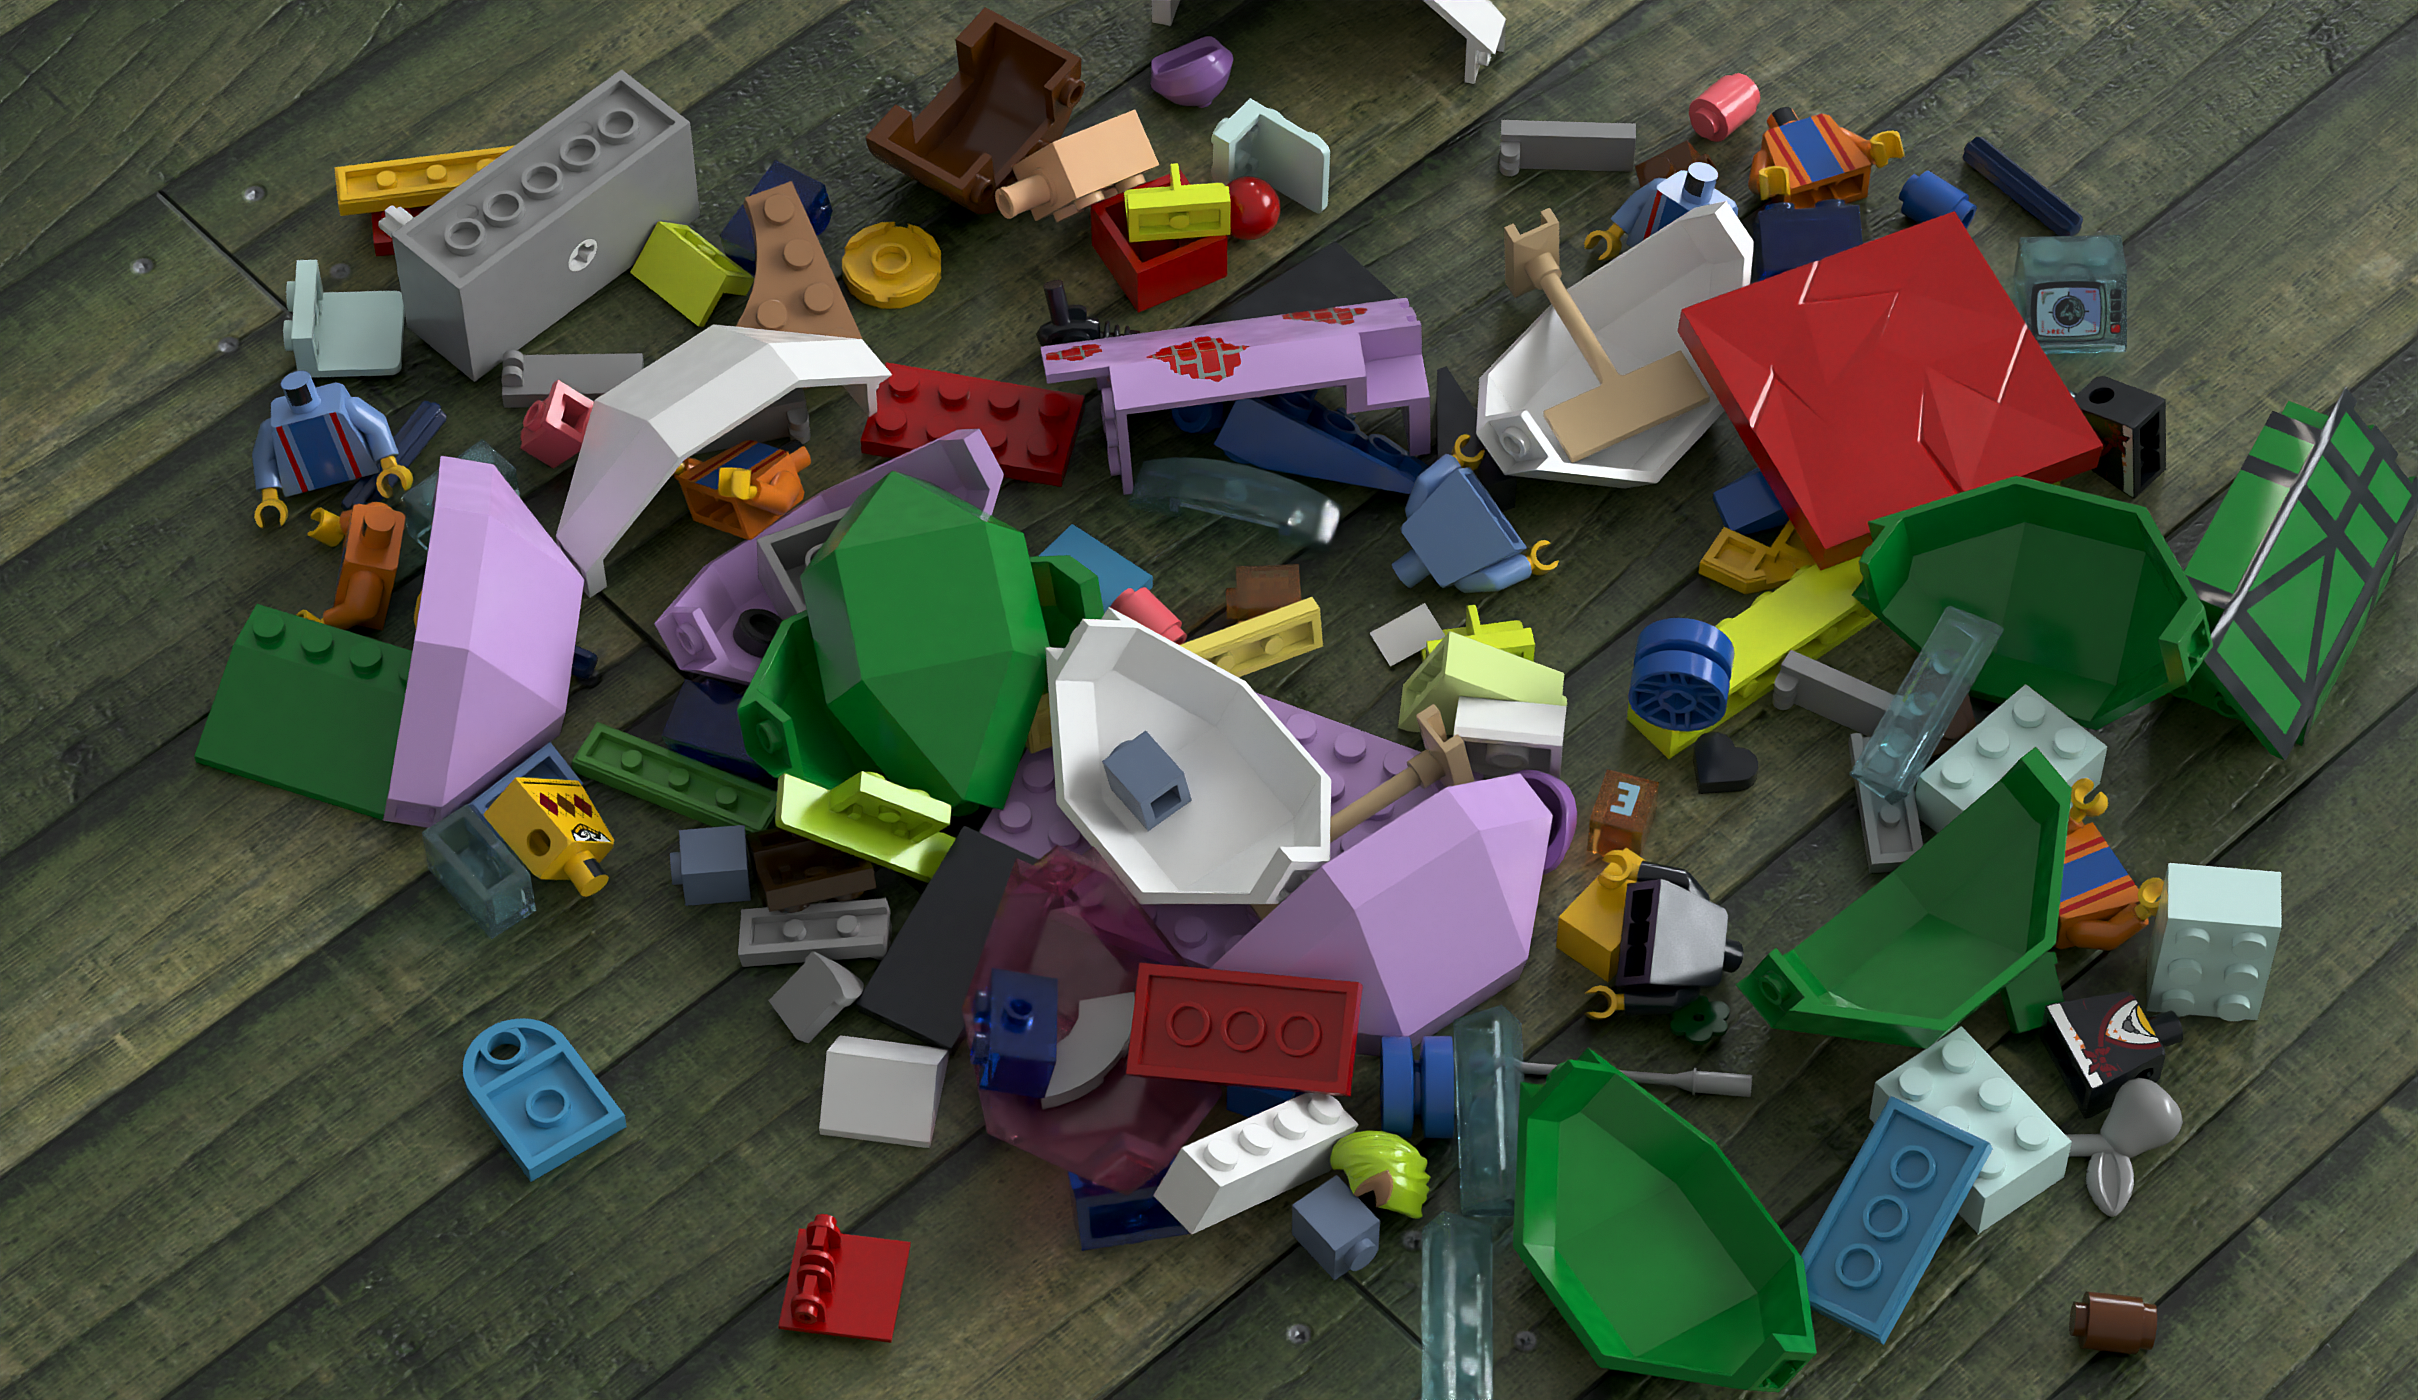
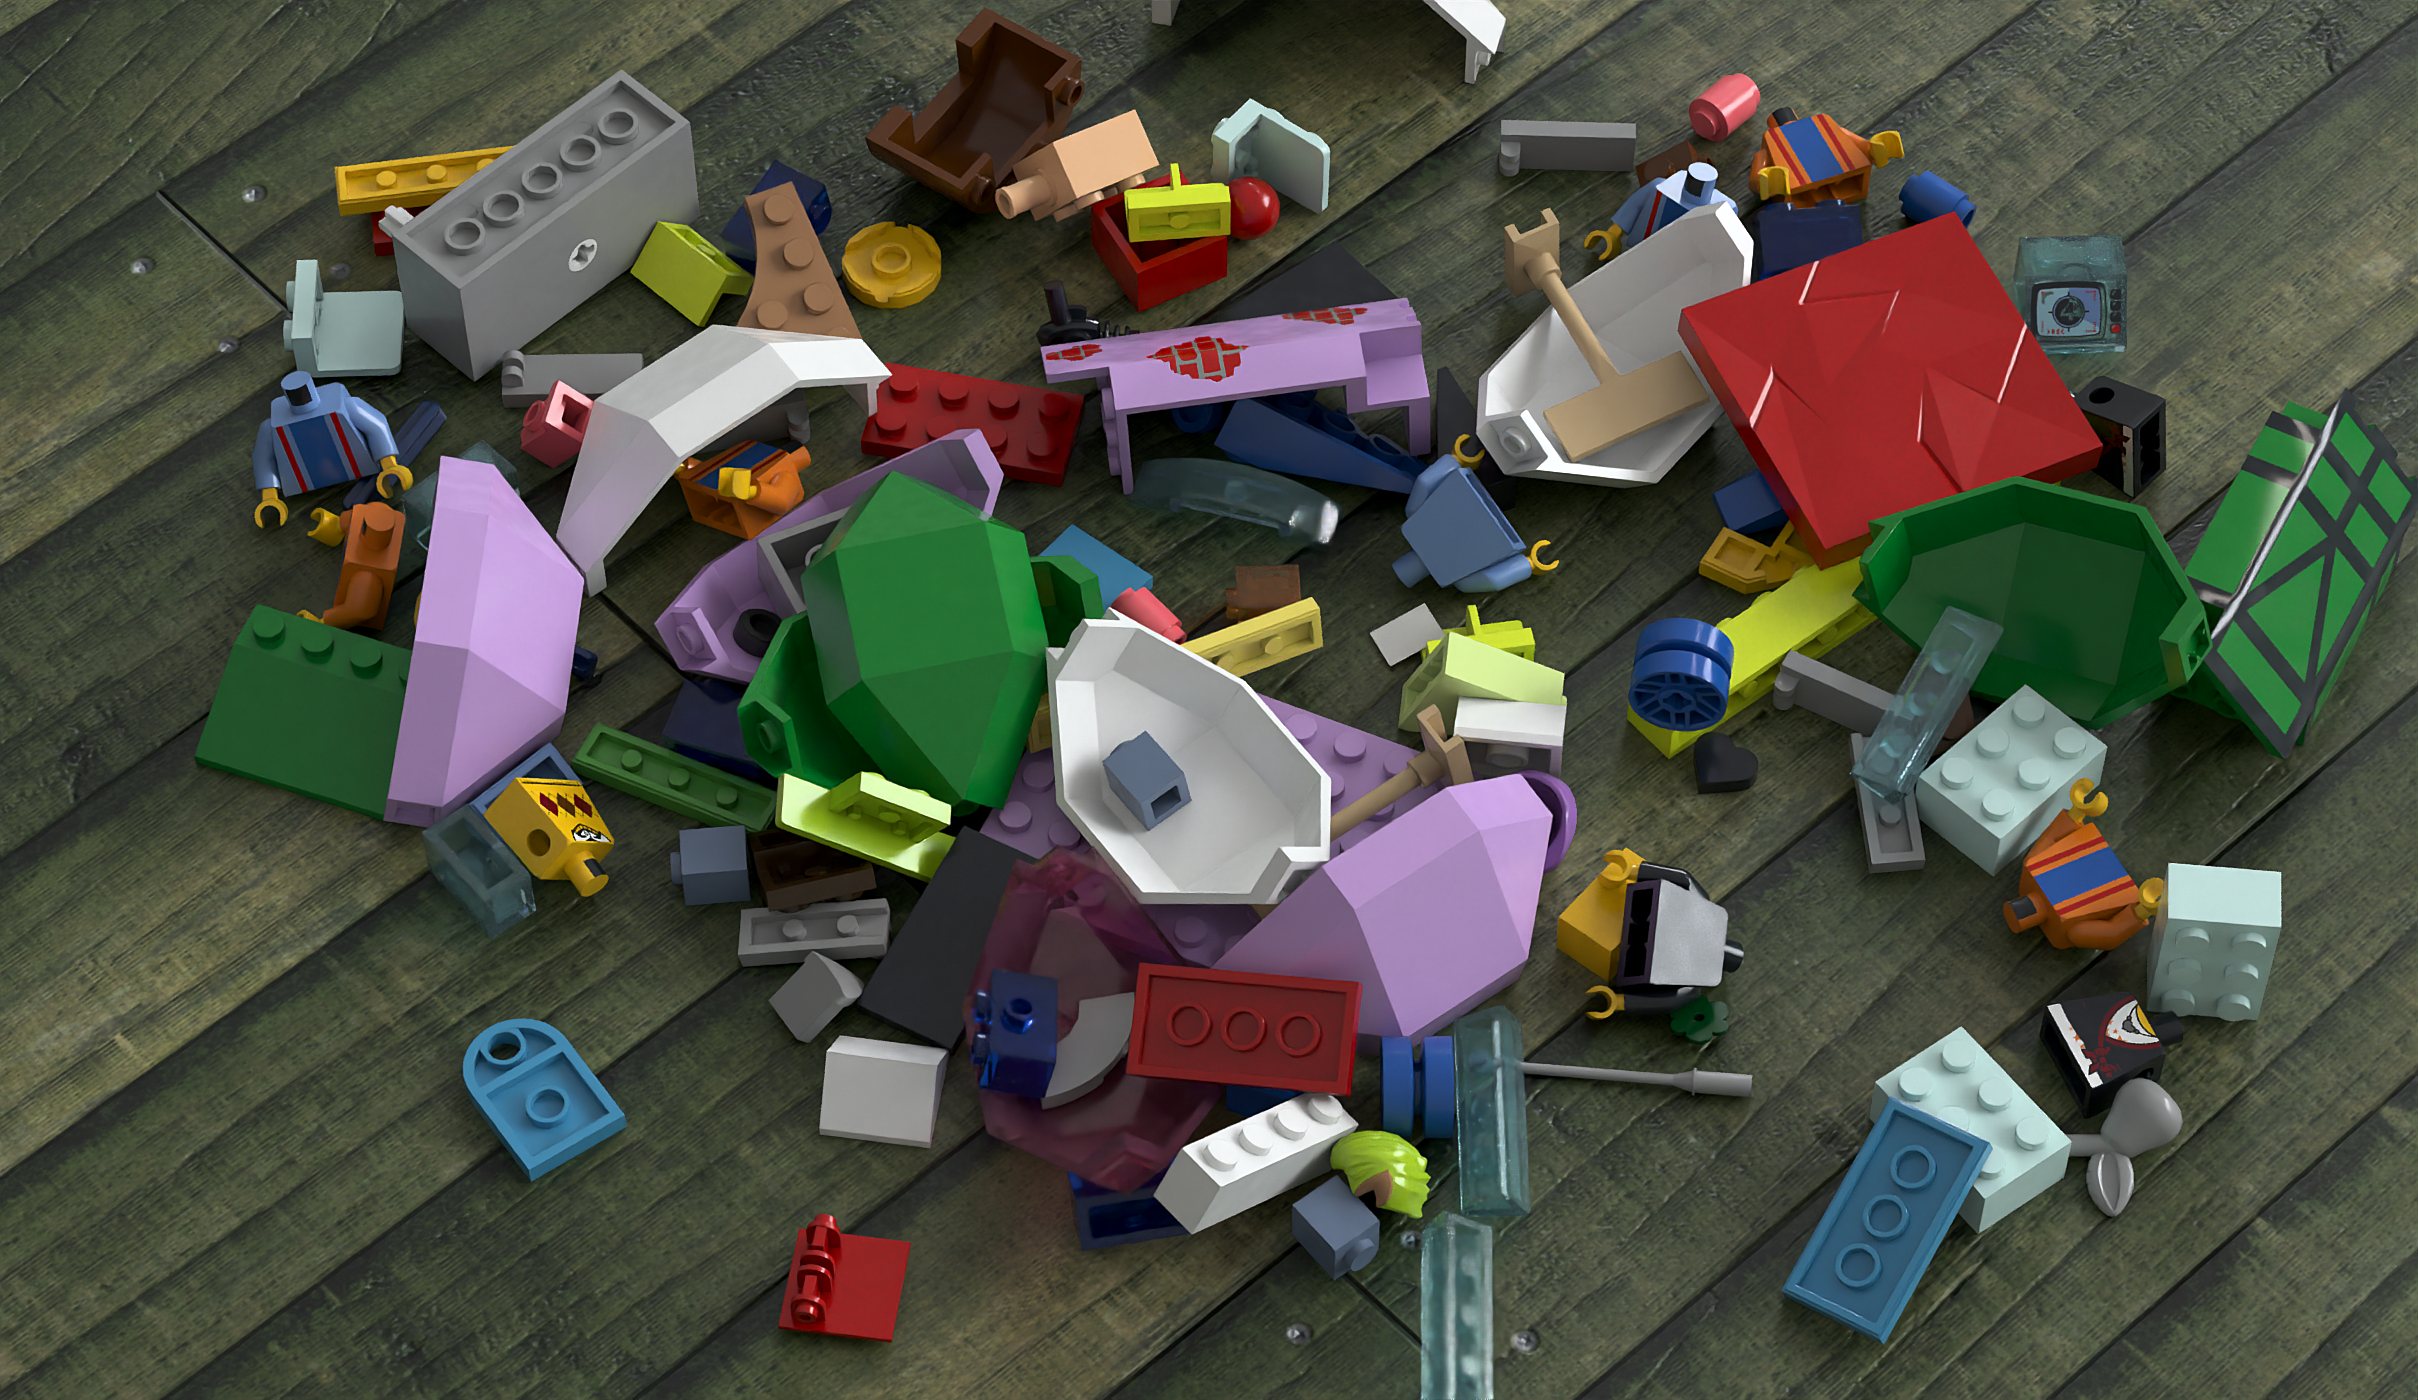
(1192, 72): medium lavender hat -> none
(1622, 814): clear orange brick -> none
(1653, 1237): green panel -> none
(1936, 929): green panel -> none
(2022, 187): dark blue axle -> none
(2030, 993): green tile -> none
(2113, 1323): reddish brown brick -> none

